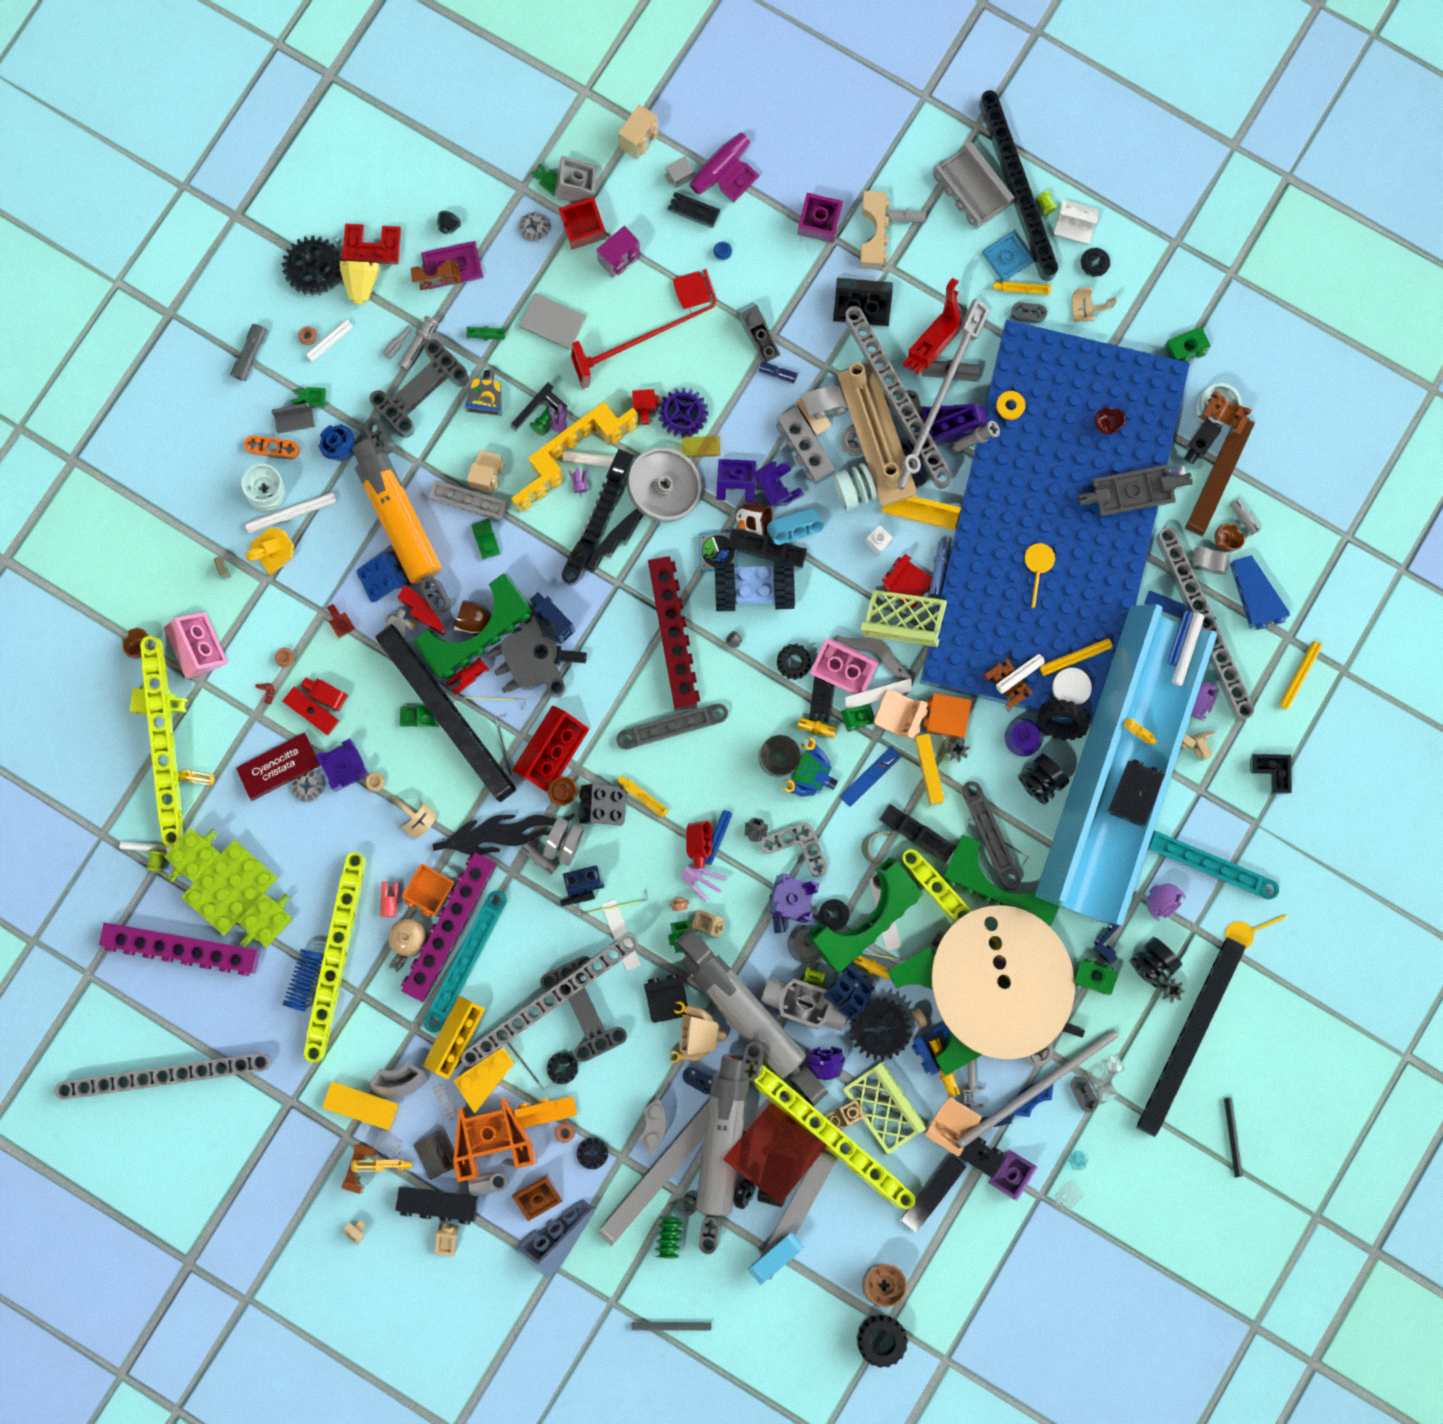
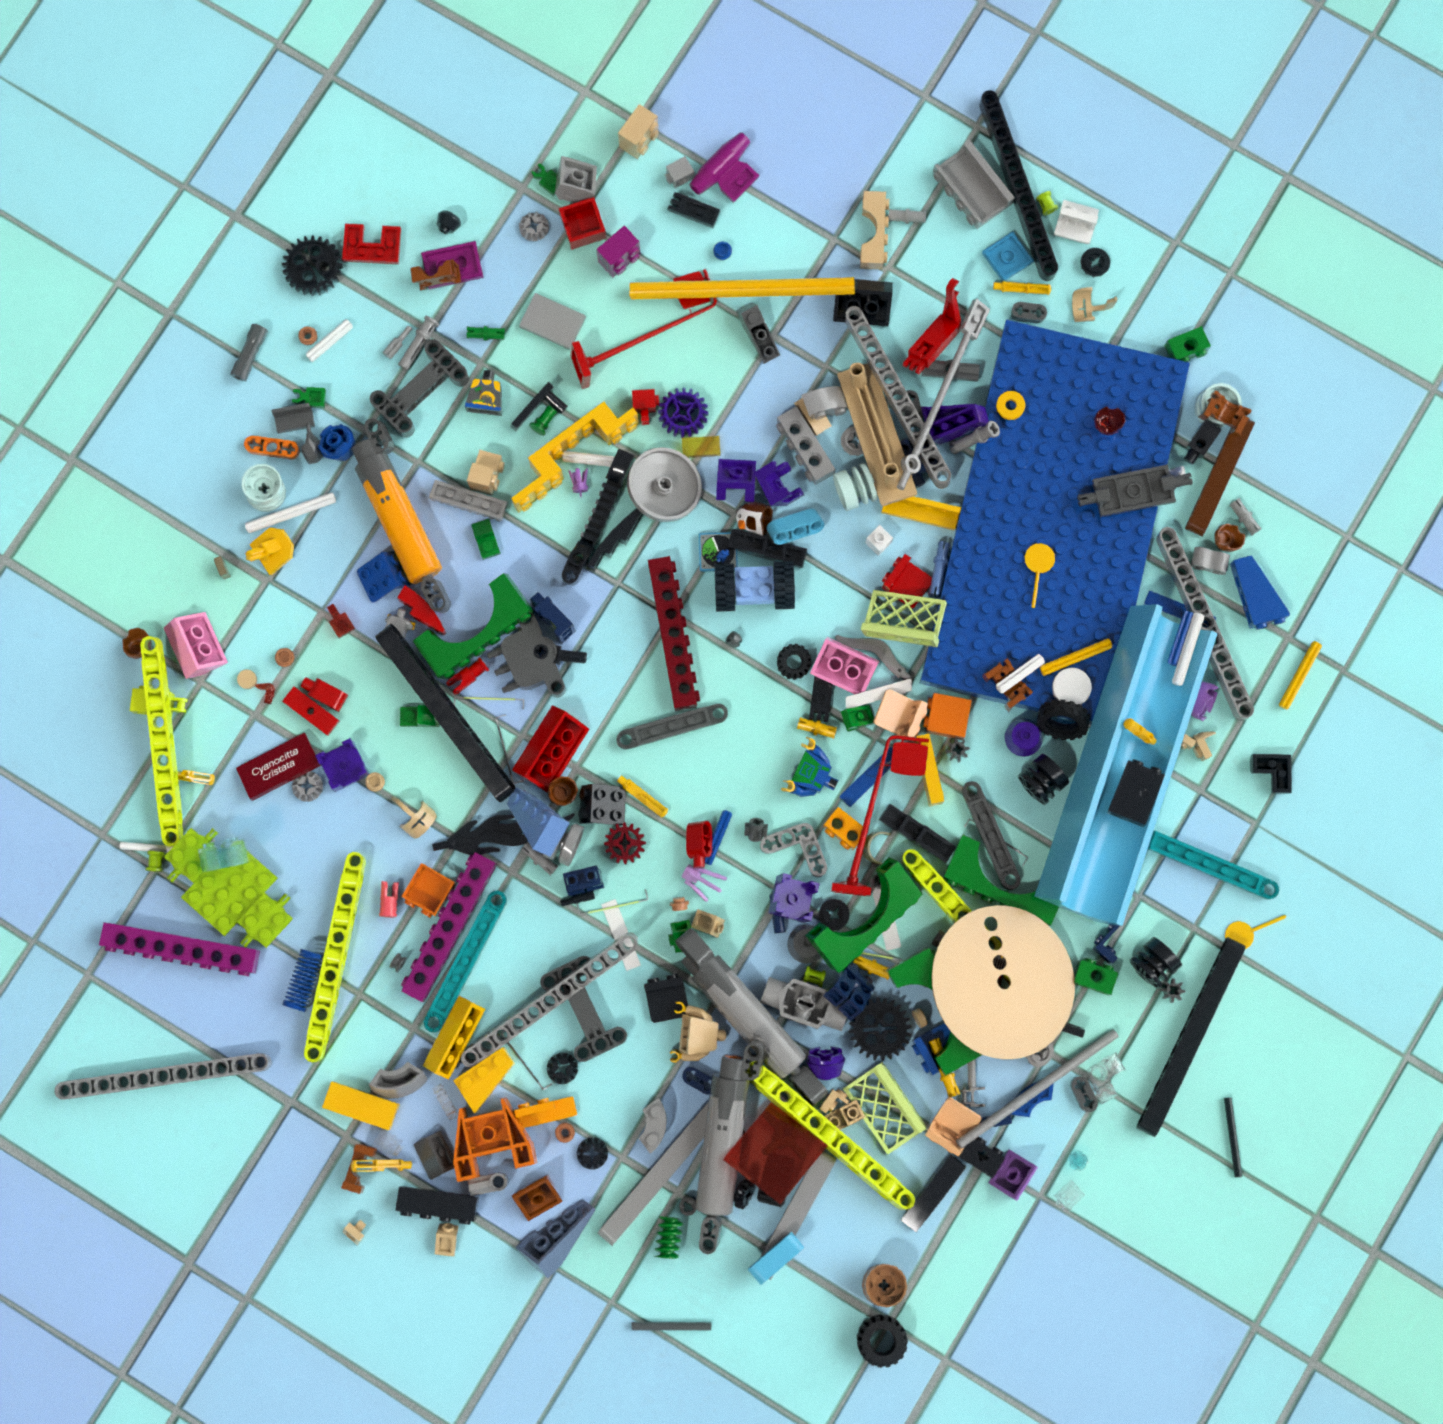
(227, 854): none -> clear light blue brick
(247, 679): none -> tan tile
(310, 448): none -> dark grey piece
(359, 279): light yellow cone -> none
(407, 937): tan cylinder -> none
(471, 617): reddish brown piece -> none
(538, 821): none -> medium blue wedge
(558, 424): medium lavender piece -> none
(616, 843): none -> dark red gear
(742, 288): none -> yellow axle
(780, 373): dark blue piece -> none
(788, 749): clear smoke wheel -> none
(820, 217): magenta brick -> none
(830, 1103): none -> tan bracket
(848, 824): none -> light orange brick
(906, 760): none -> red piece
(1164, 900): medium lavender cylinder -> none

